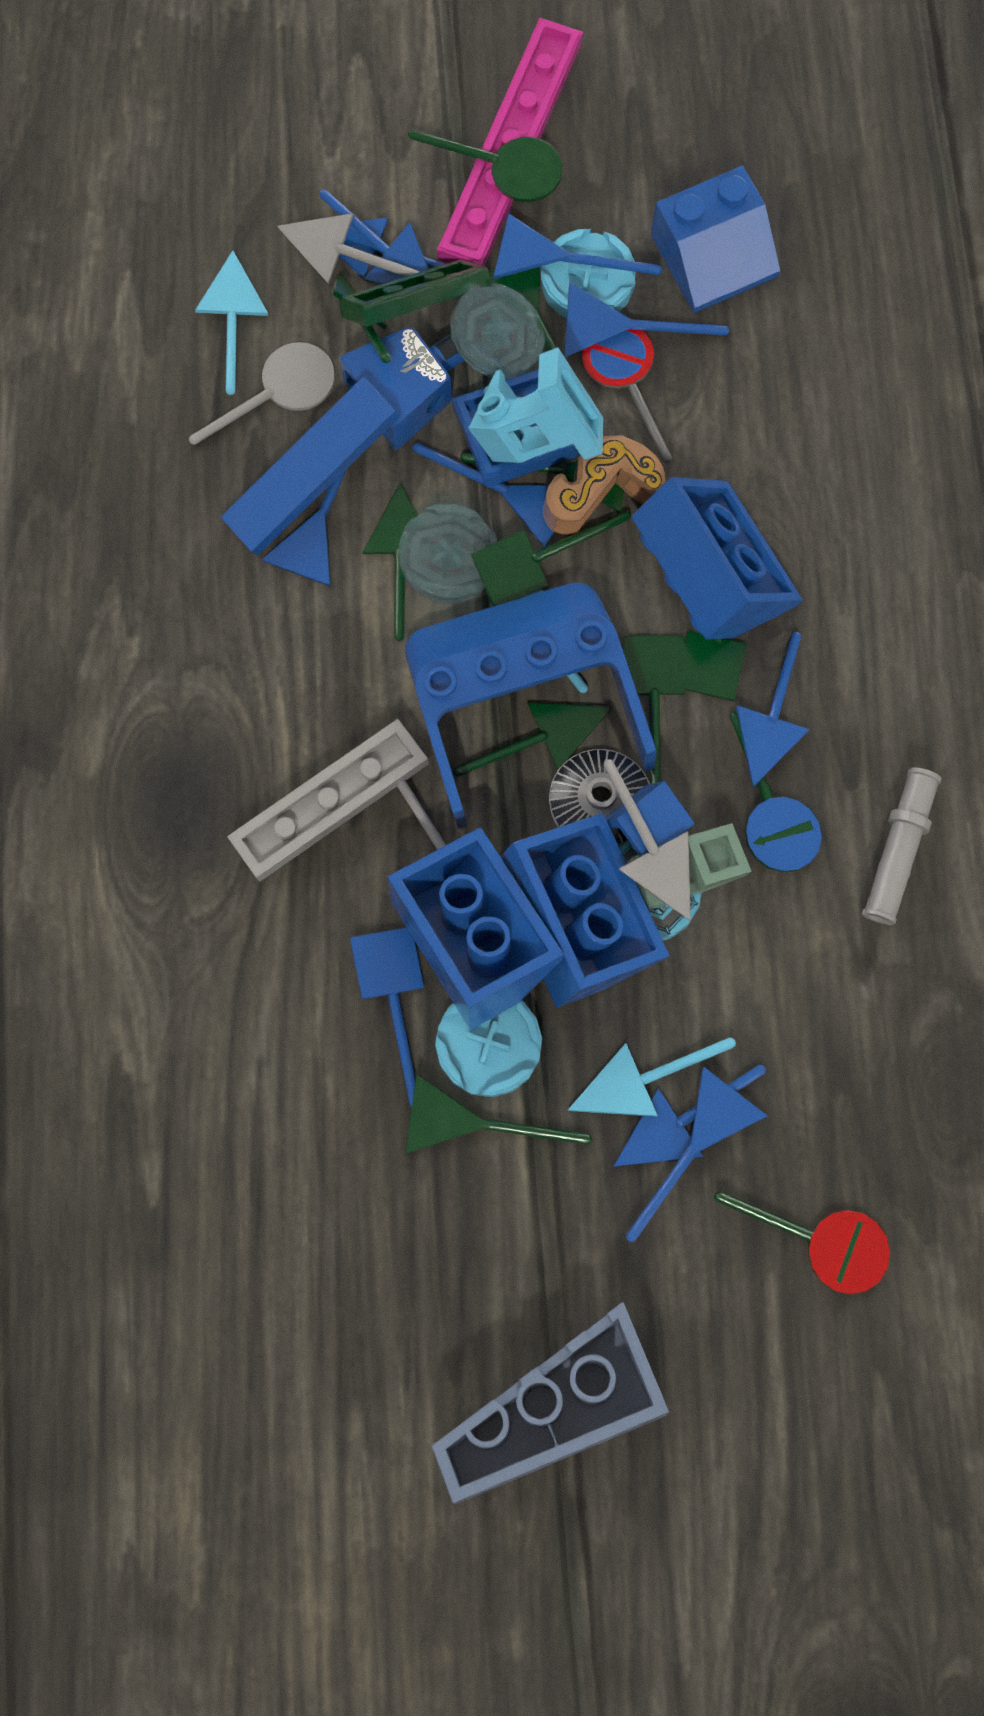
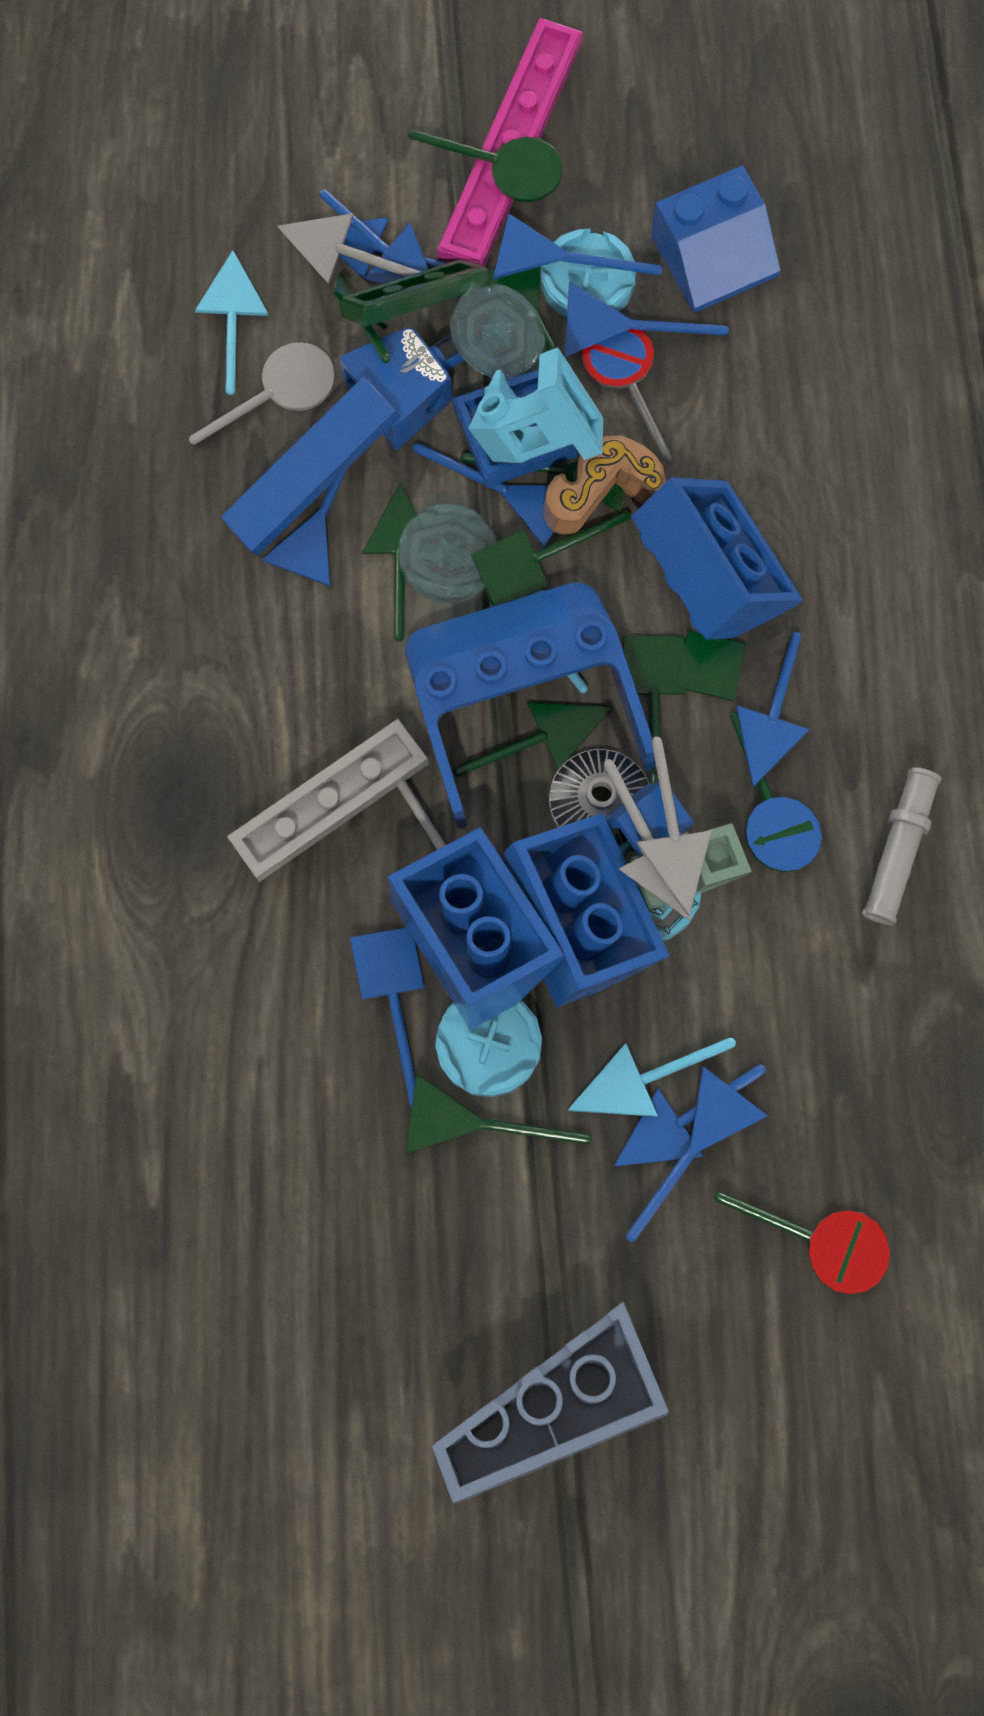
(676, 857): none -> light grey piece

